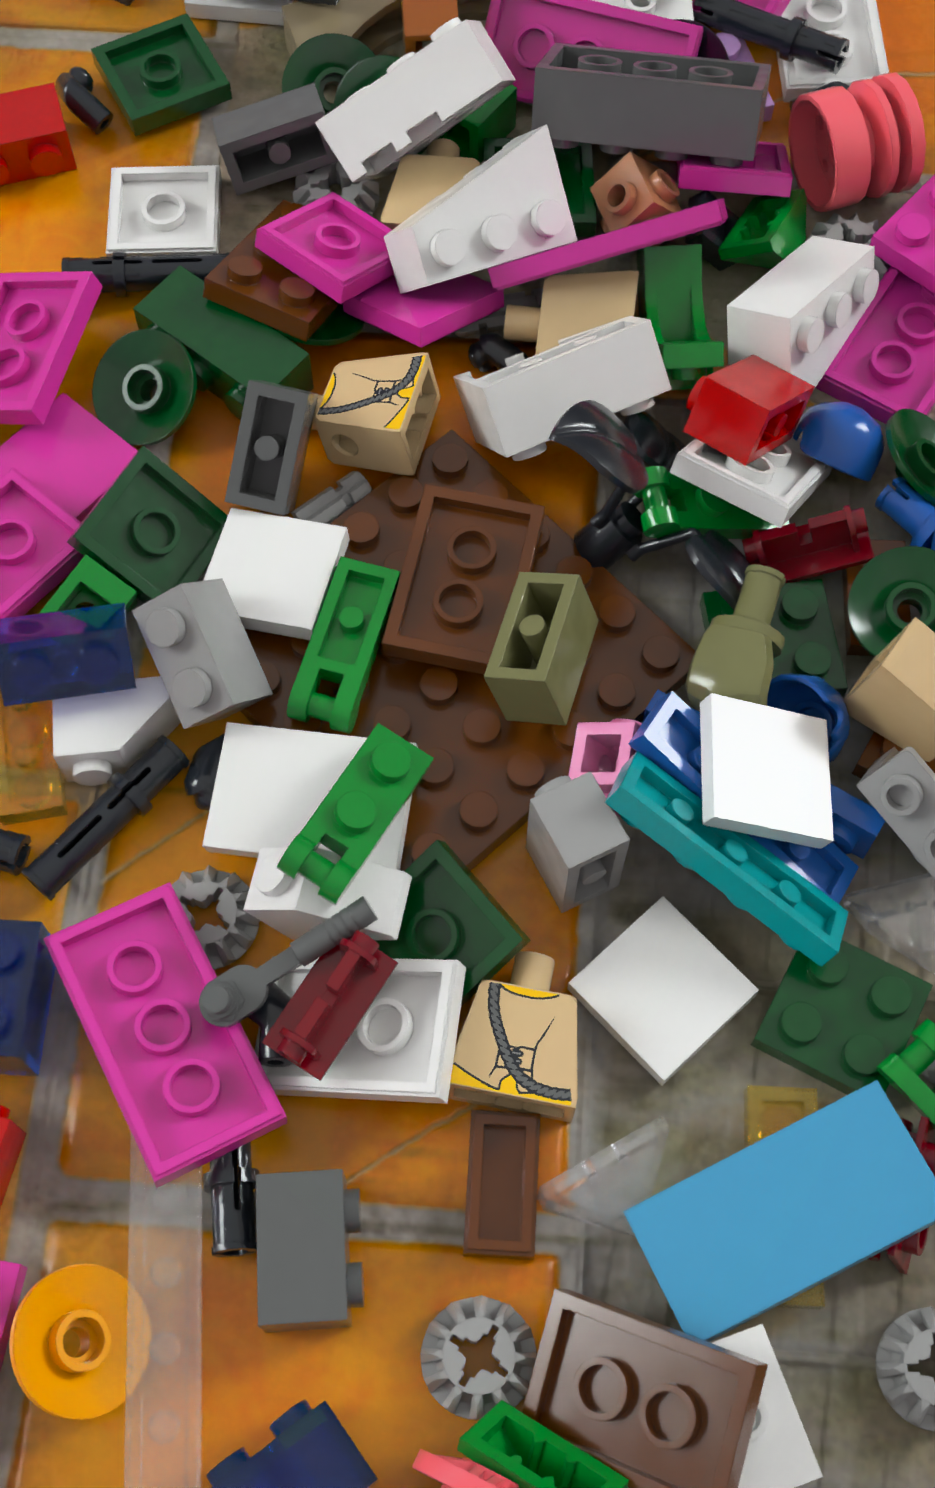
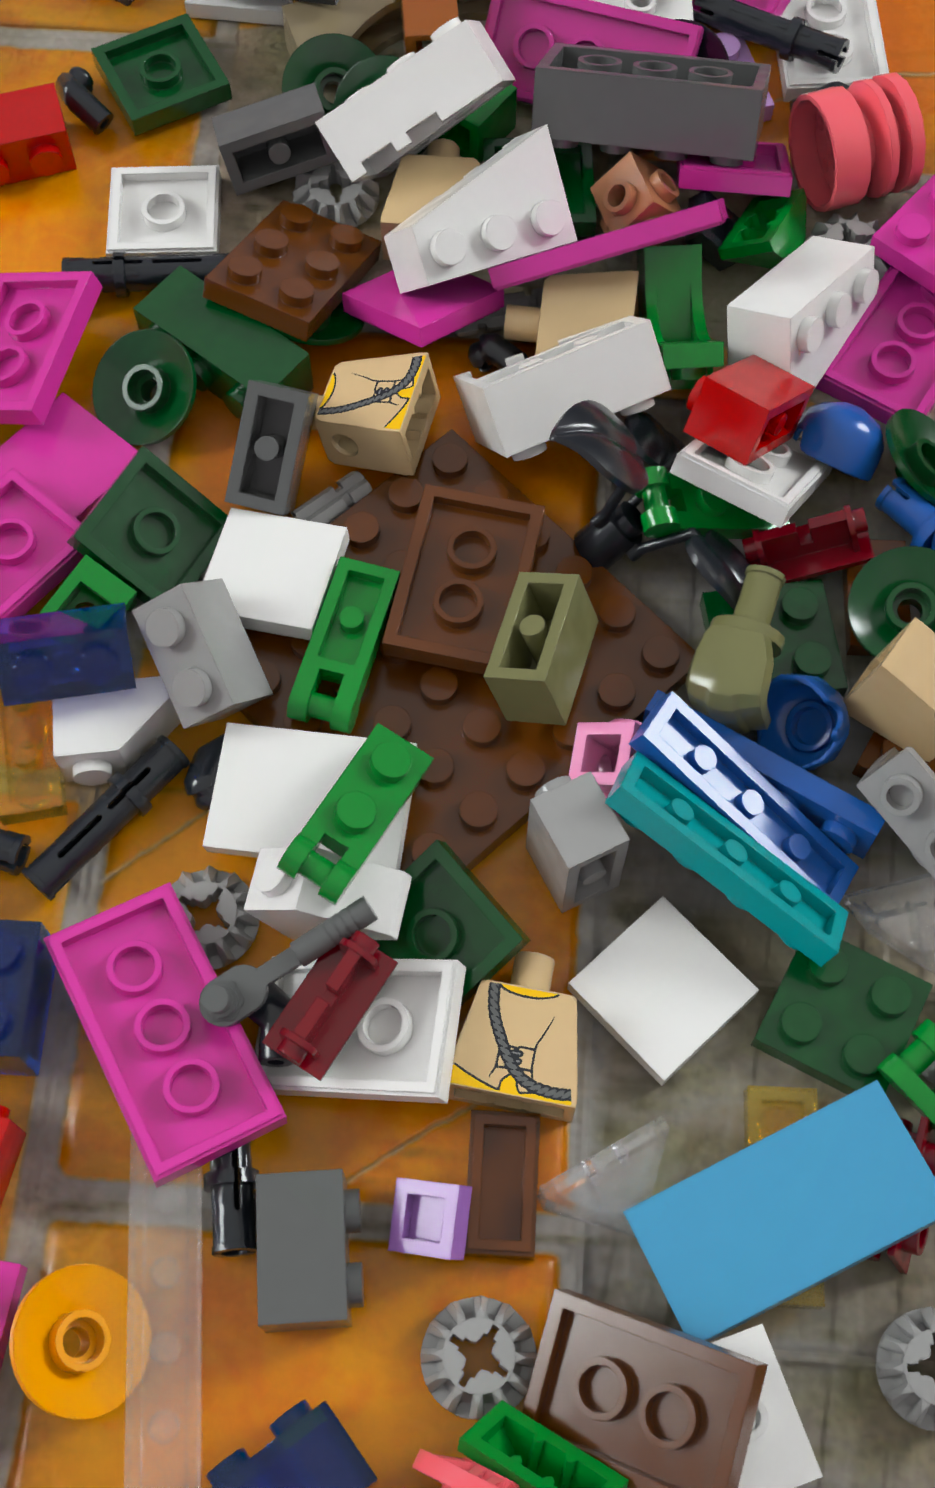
(329, 246): dark pink tile -> none
(430, 1218): none -> plate
(765, 772): white tile -> none

